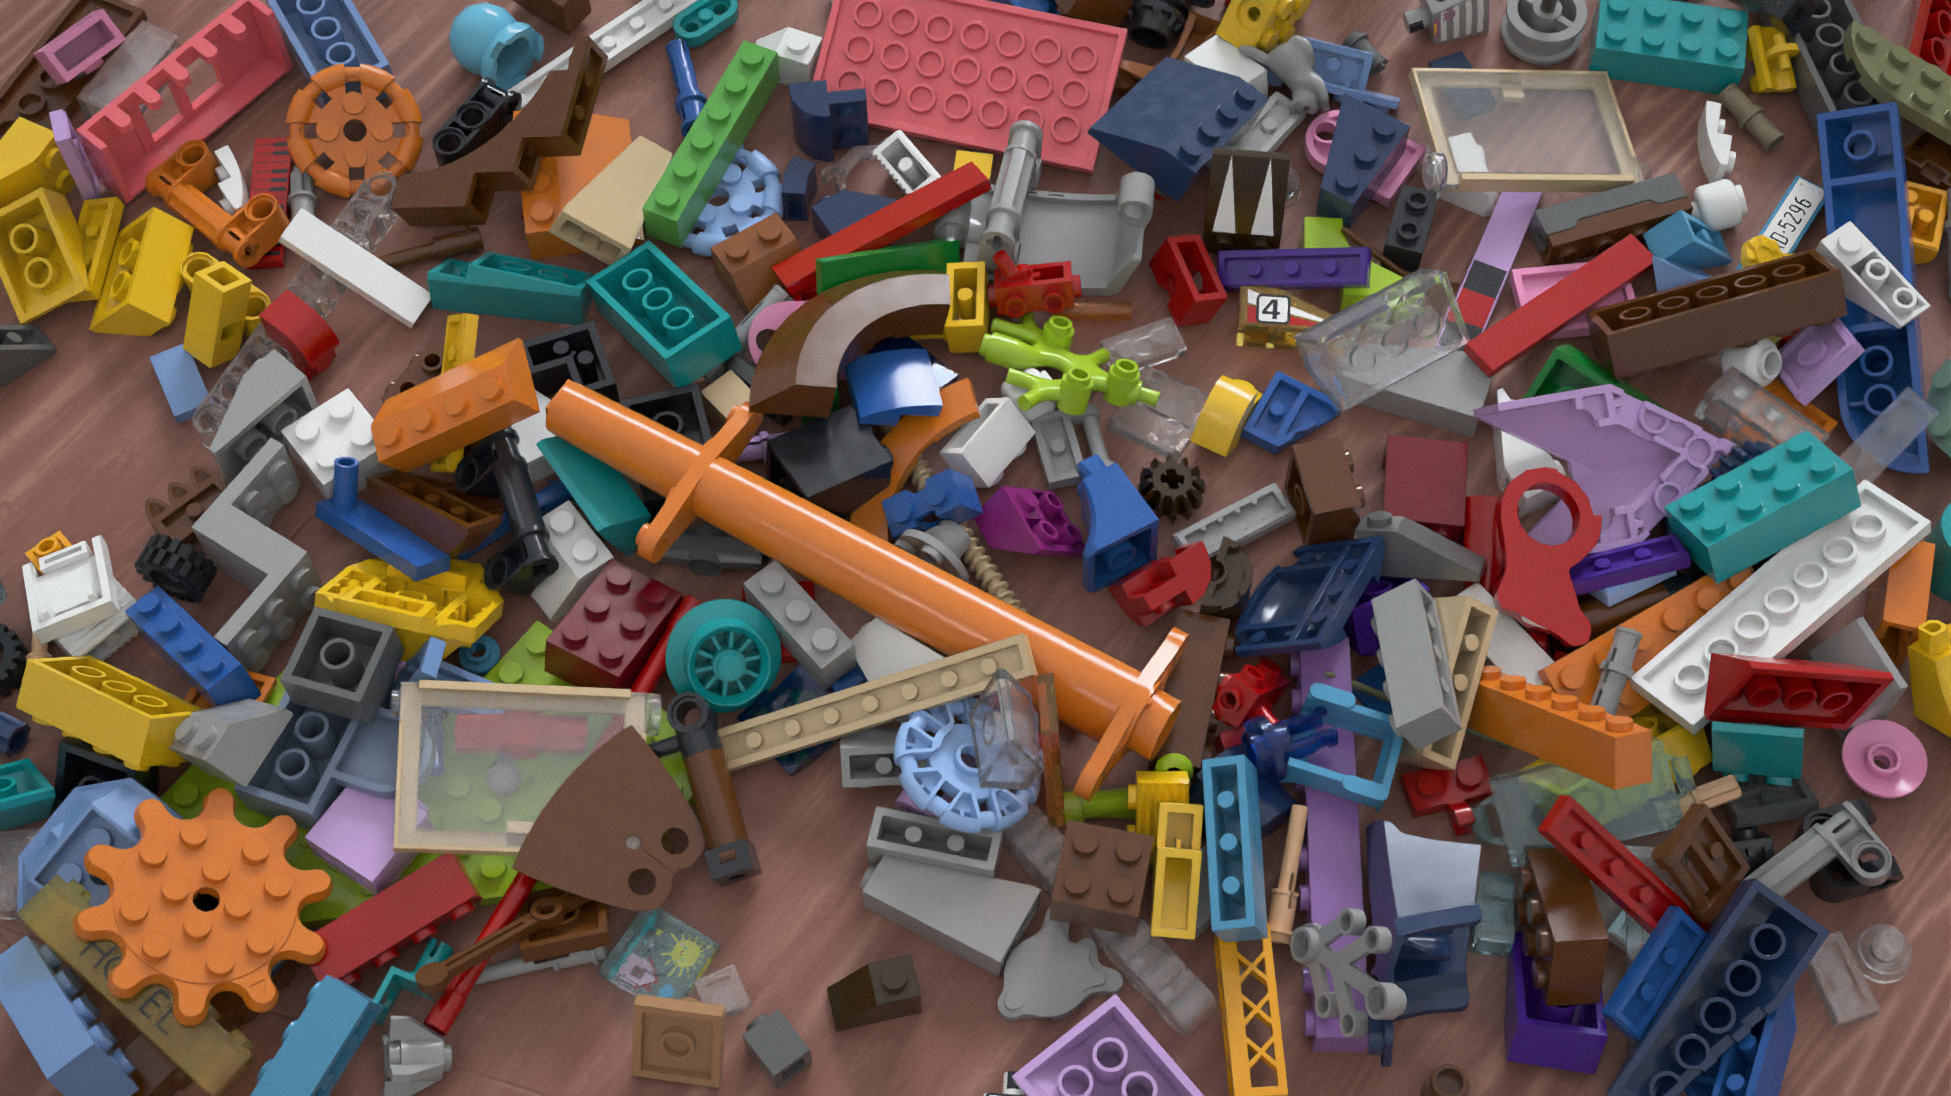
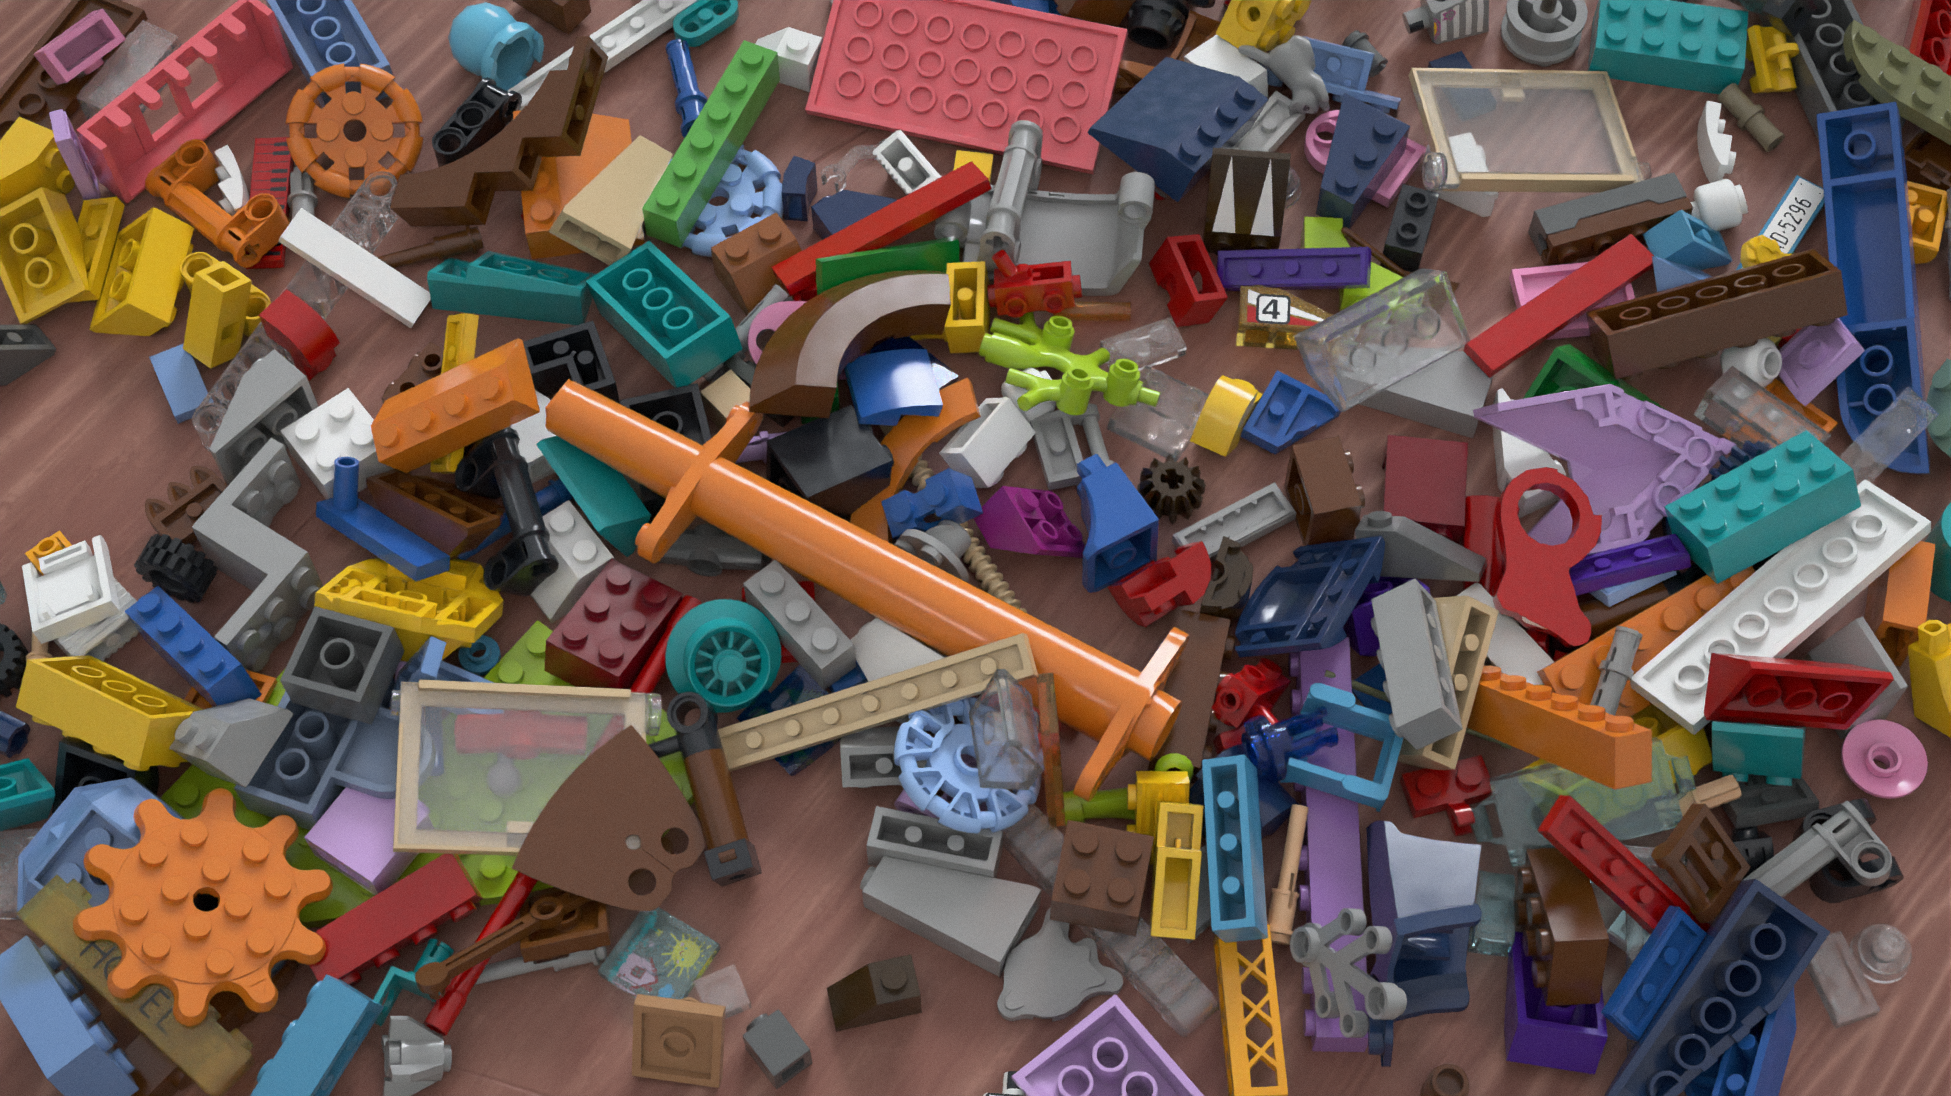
(827, 119): dark blue brick -> none
(1495, 258): lavender tile -> none
(1871, 278): white slope -> none

